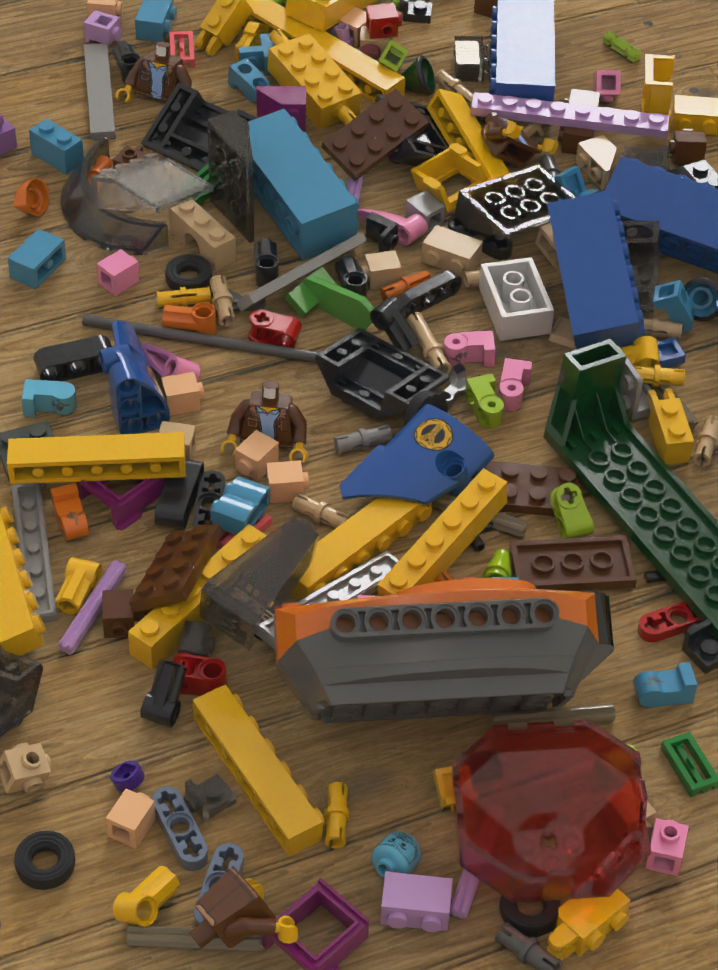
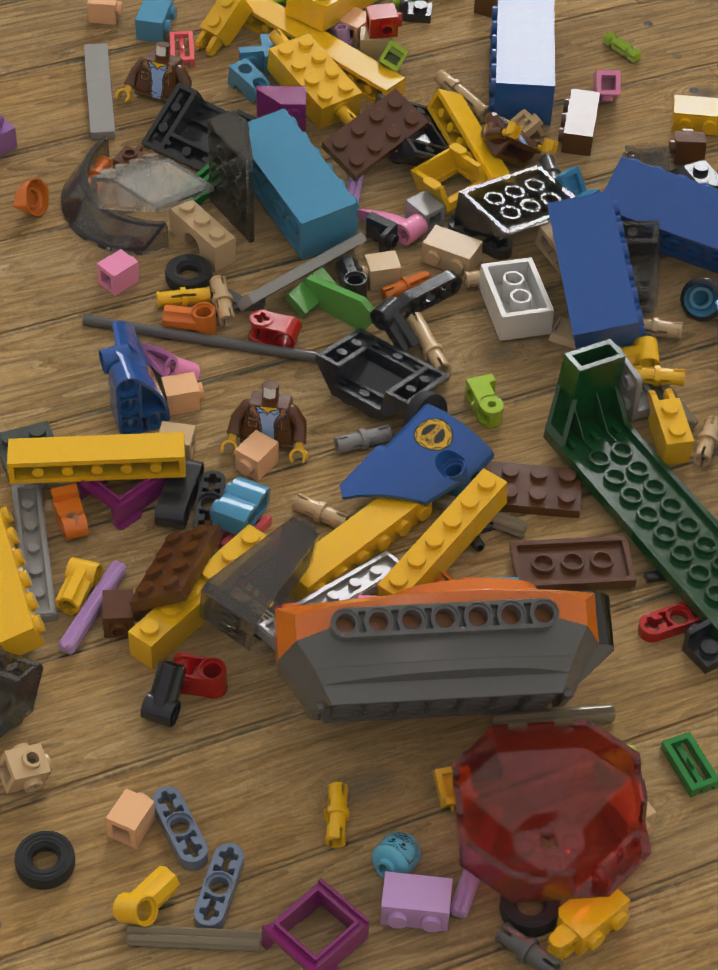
(36, 258): dark azure brick -> none
(48, 397): medium azure leg -> none
(56, 146): dark azure brick -> none
(71, 359): black beam -> none
(102, 28): lavender brick -> none
(125, 57): black piece -> none
(127, 776): dark purple tile -> none
(197, 639): clear smoke brick -> none
(208, 797): clear smoke bracket -> none
(237, 911): reddish brown torso -> none
(250, 37): yellow piece -> none
(258, 770): yellow brick -> none
(265, 261): black piece -> none
(285, 480): light nougat brick -> none
(371, 49): clear pink axle -> none
(420, 76): dark green hat -> none
(456, 386): dark grey piece -> none
(470, 58): clear smoke brick -> none
(470, 347): bright pink leg -> none
(498, 565): lime cone -> none
(514, 376): bright pink leg -> none
(571, 115): lavender plate -> none
(571, 515): lime piece -> none
(597, 159): tan slope -> none
(657, 88): yellow piece -> none
(666, 686): dark azure leg -> none
(667, 846): bright pink brick -> none
(670, 353): blue plate -> none
(676, 303): dark azure leg -> none

